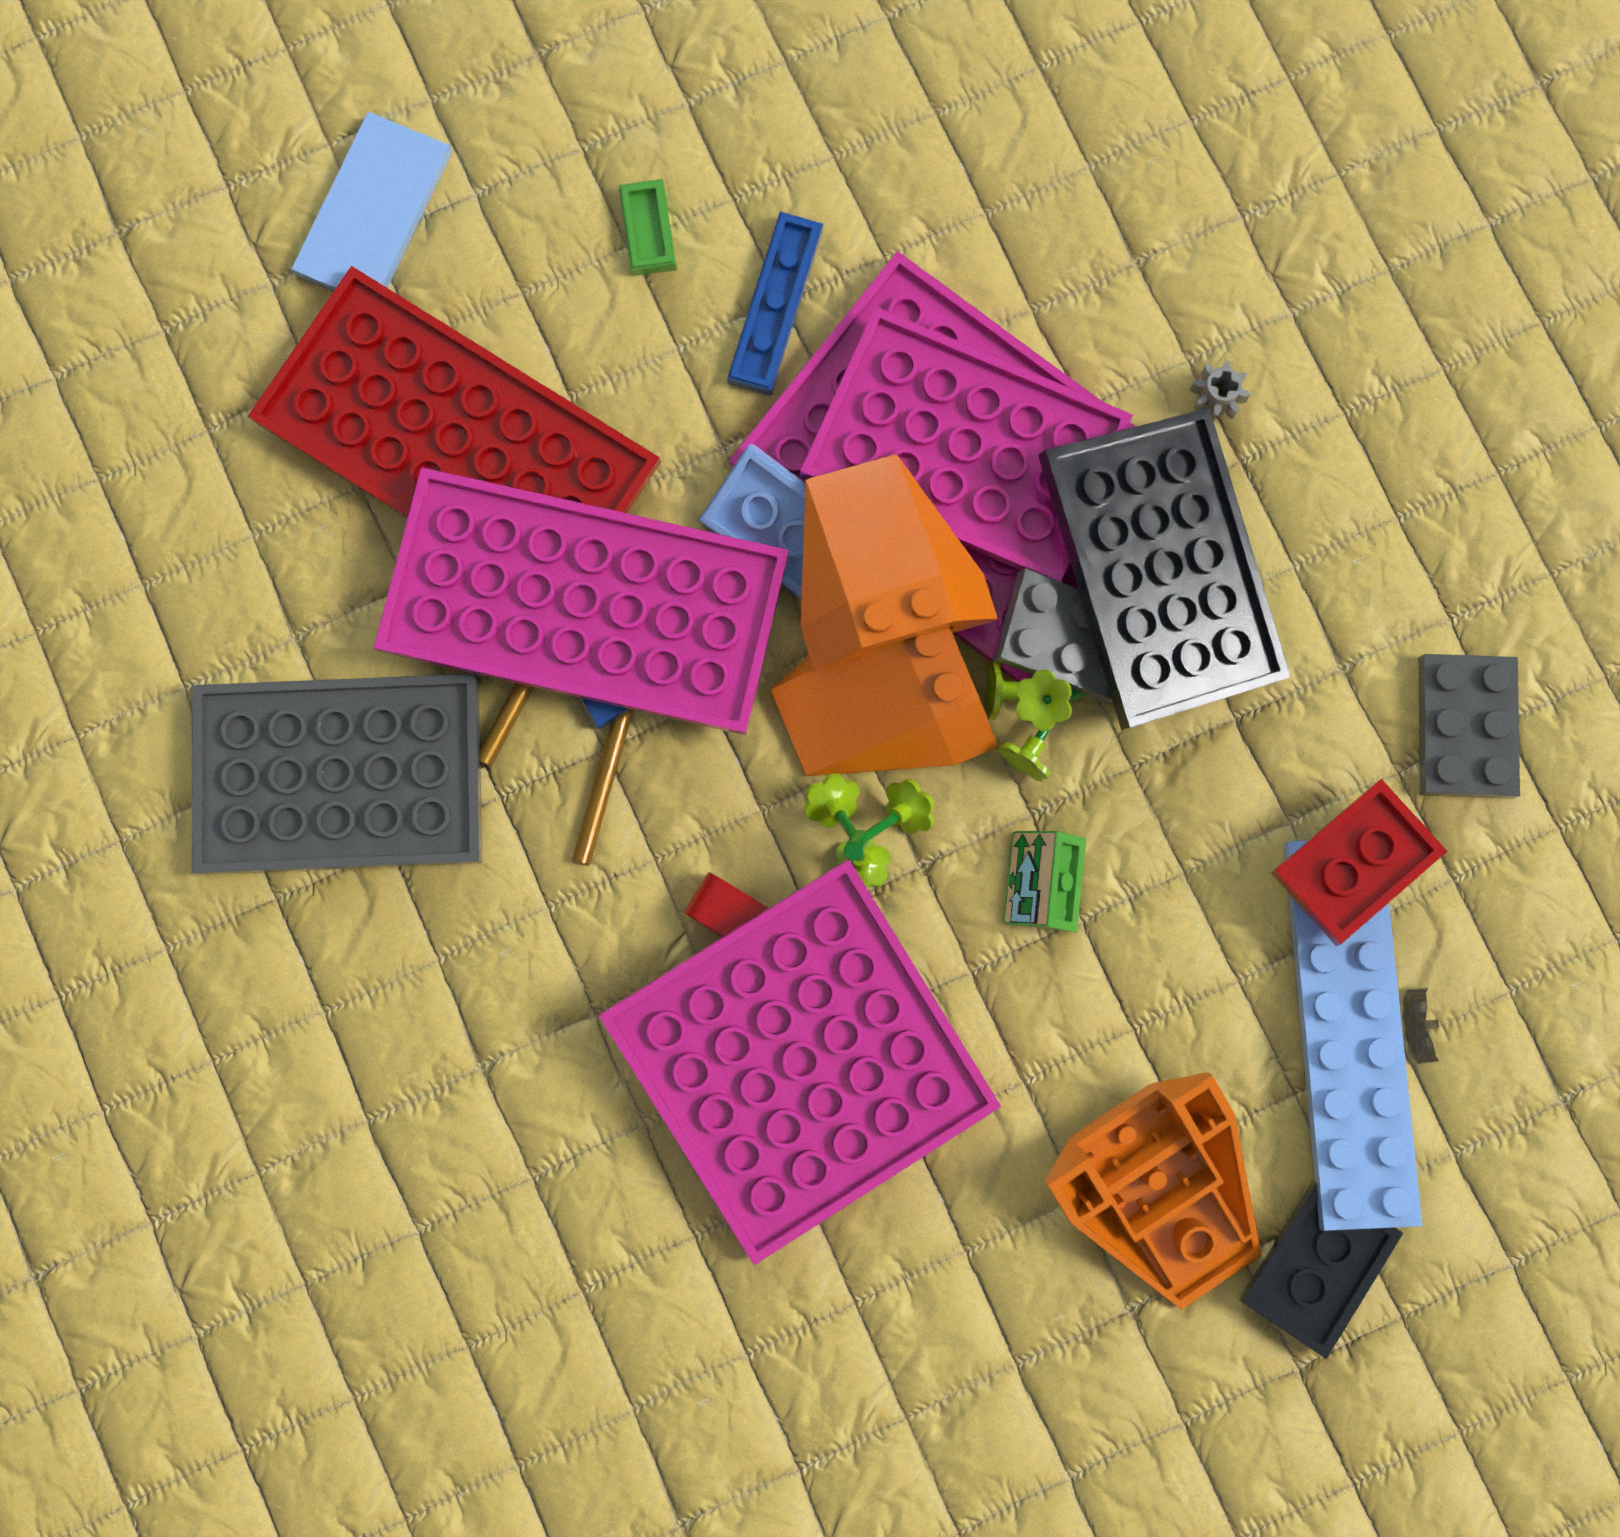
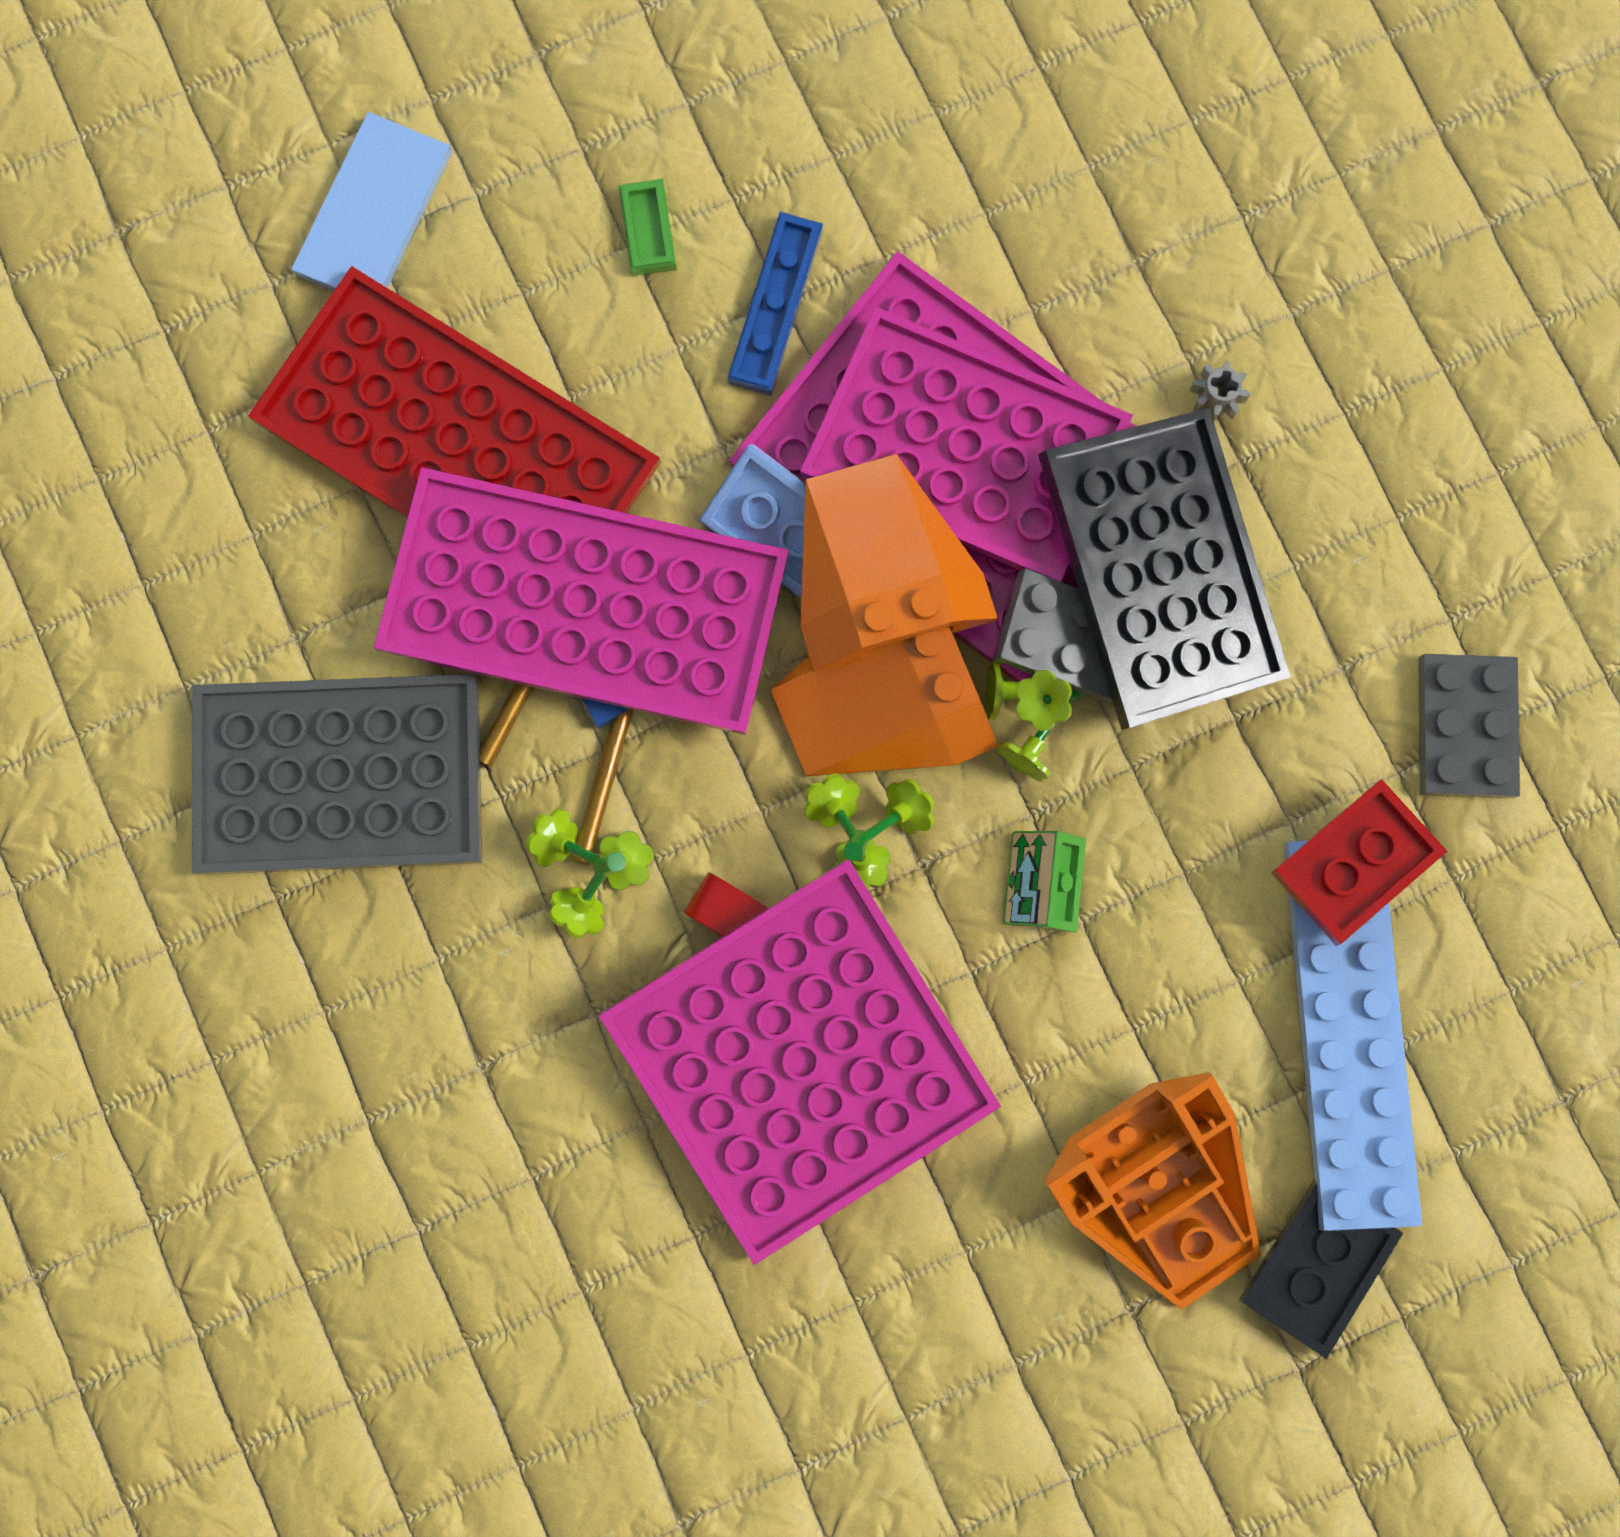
(621, 860): none -> lime plant
(1416, 1025): clear smoke piece -> none

